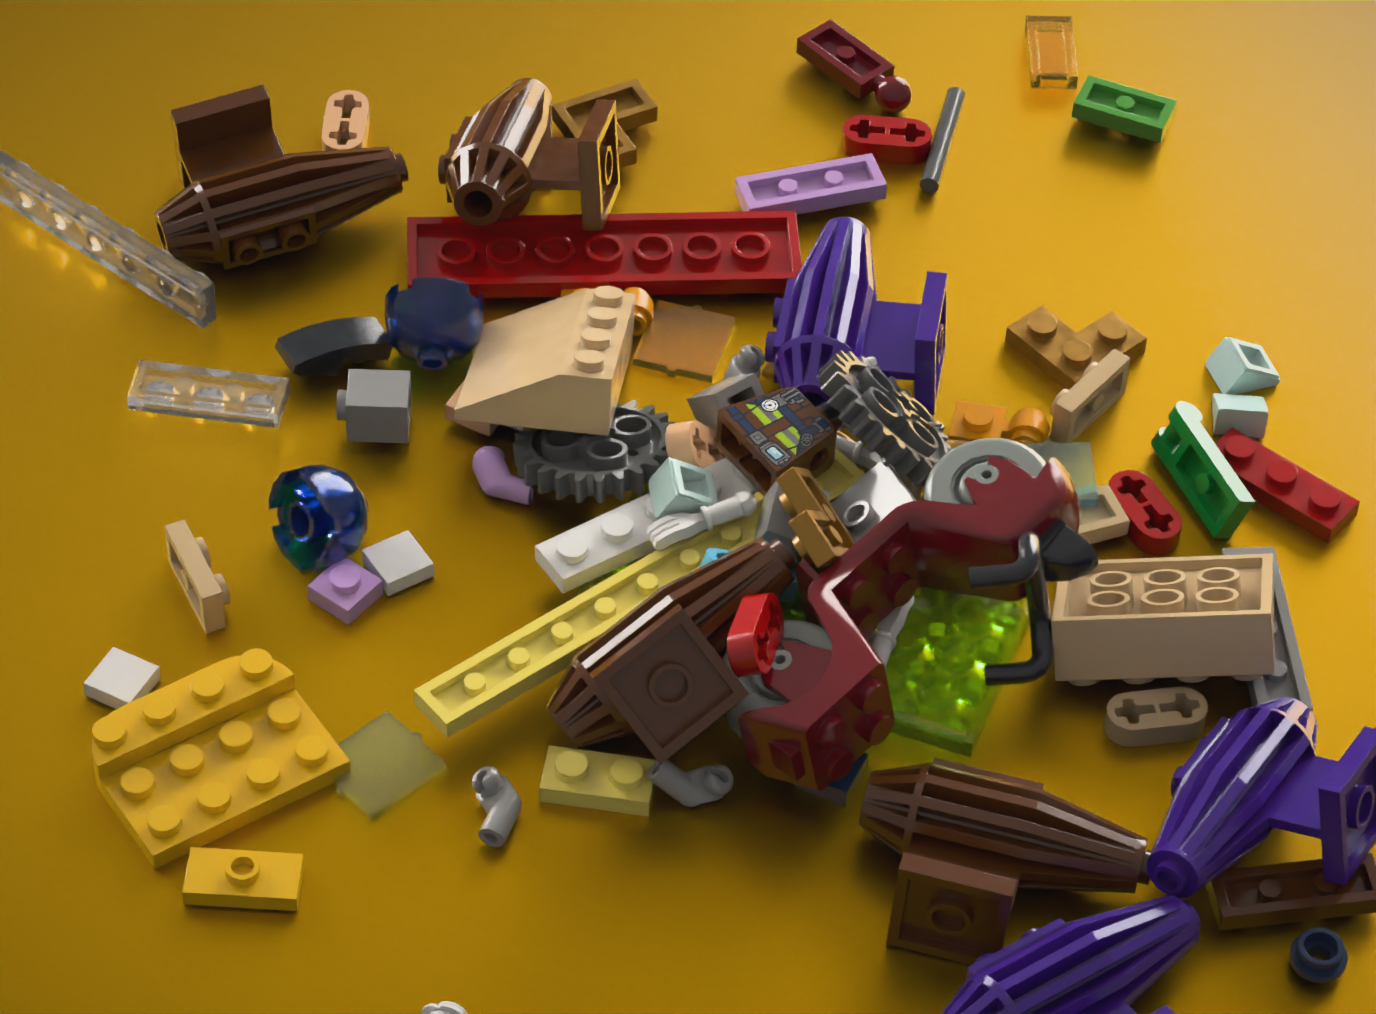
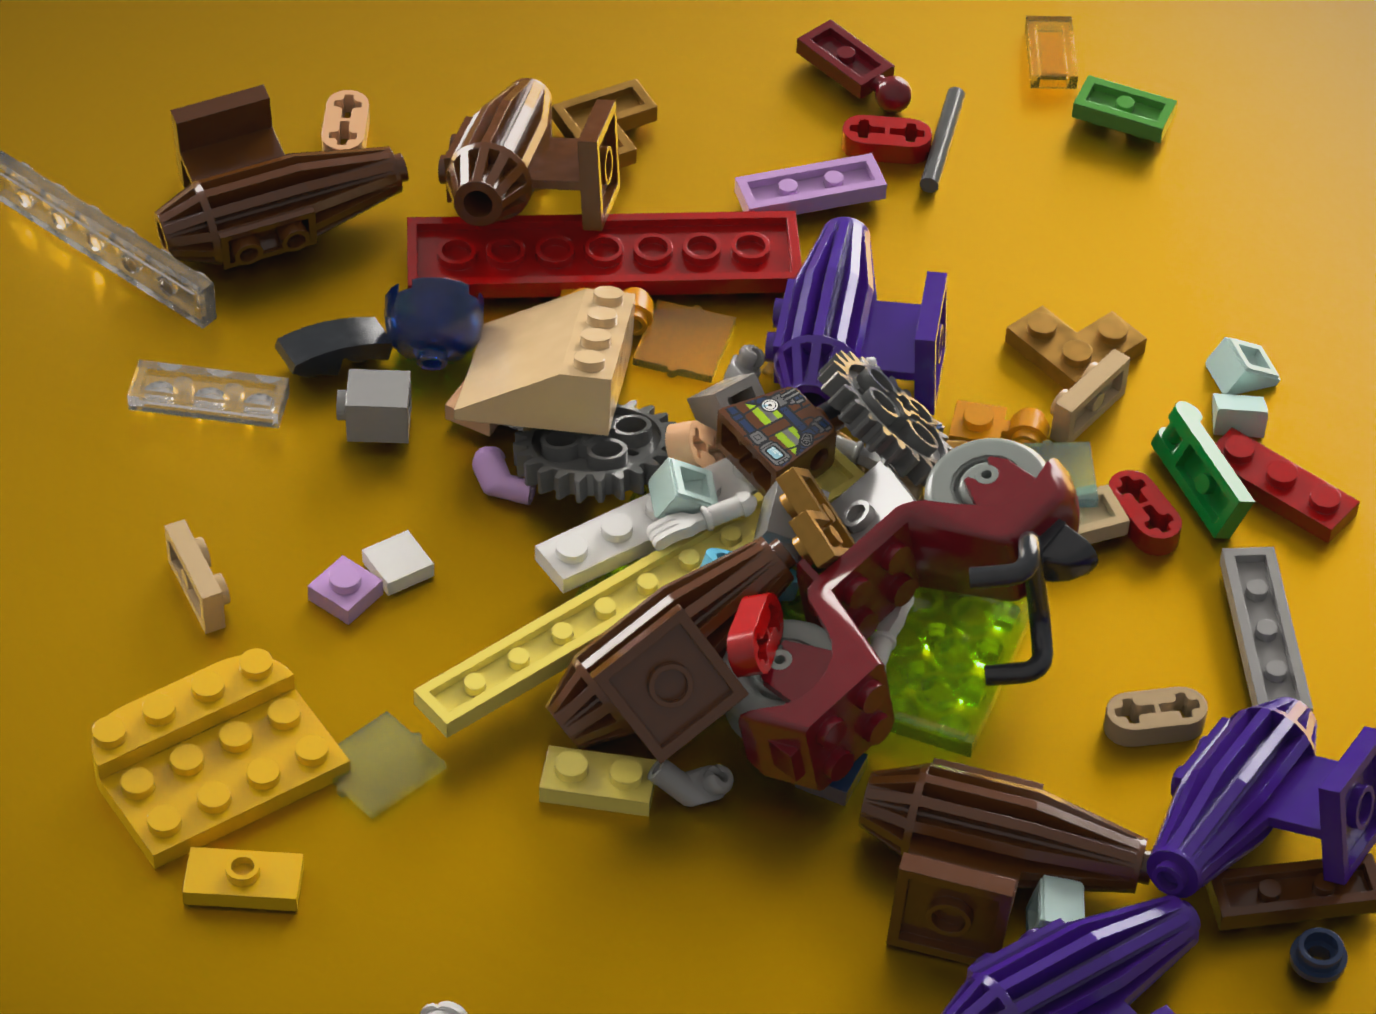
(121, 679): white tile -> none
(318, 516): cylinder -> none
(499, 802): light grey arm -> none
(1054, 900): none -> light aqua slope
(1166, 620): tan slope -> none

